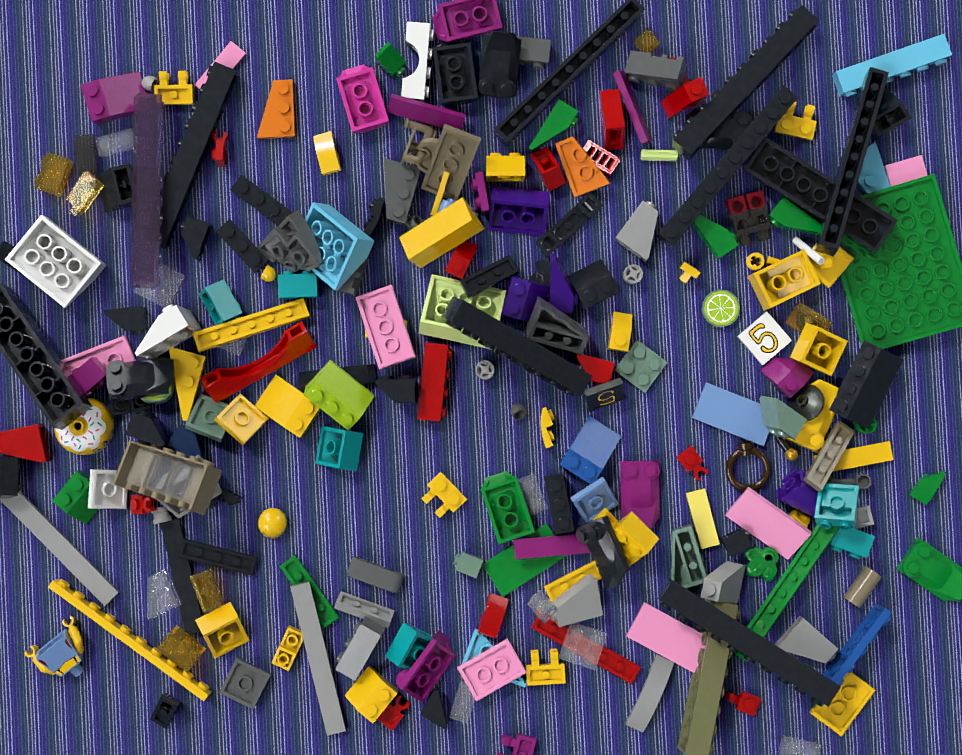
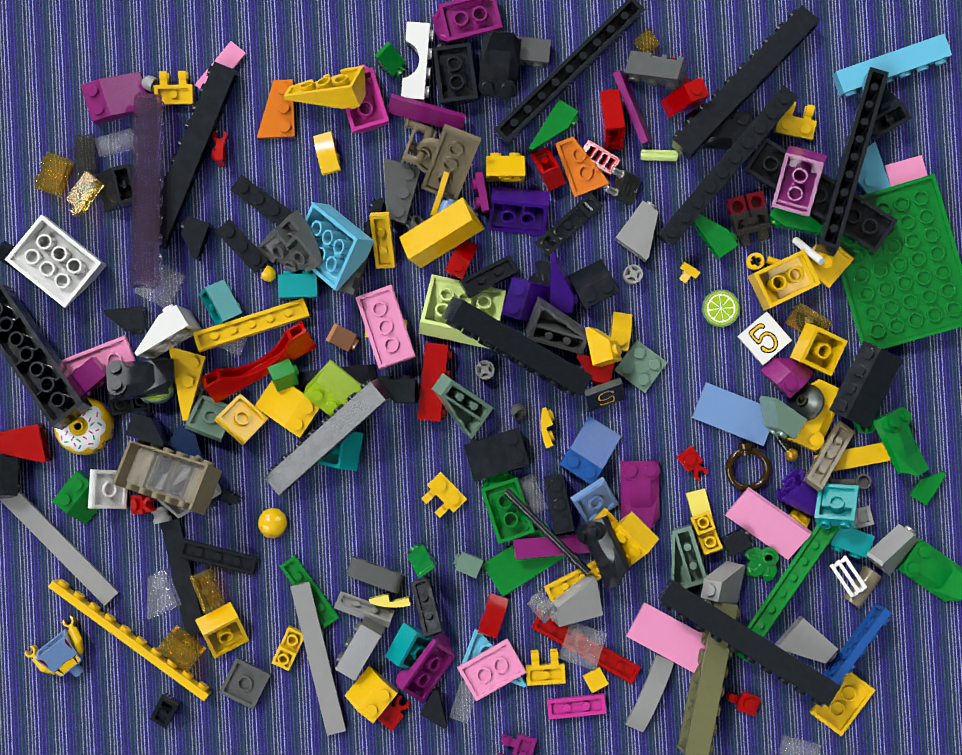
(283, 375): none -> green brick
(328, 436): none -> brick
(338, 91): none -> yellow wedge
(342, 338): none -> nougat slope
(383, 240): none -> yellow plate
(385, 601): none -> light yellow slope
(421, 559): none -> green slope
(427, 607): none -> black plate
(463, 405): none -> sand green wedge
(496, 454): none -> black slope
(573, 557): none -> black bar
(576, 706): none -> dark pink plate
(595, 679): none -> yellow tile
(602, 347): none -> yellow slope
(624, 187): none -> pearl dark grey piece
(706, 533): none -> yellow slope
(799, 180): none -> magenta slope
(840, 563): none -> tile
(892, 548): none -> light grey slope
(899, 442): none -> green slope

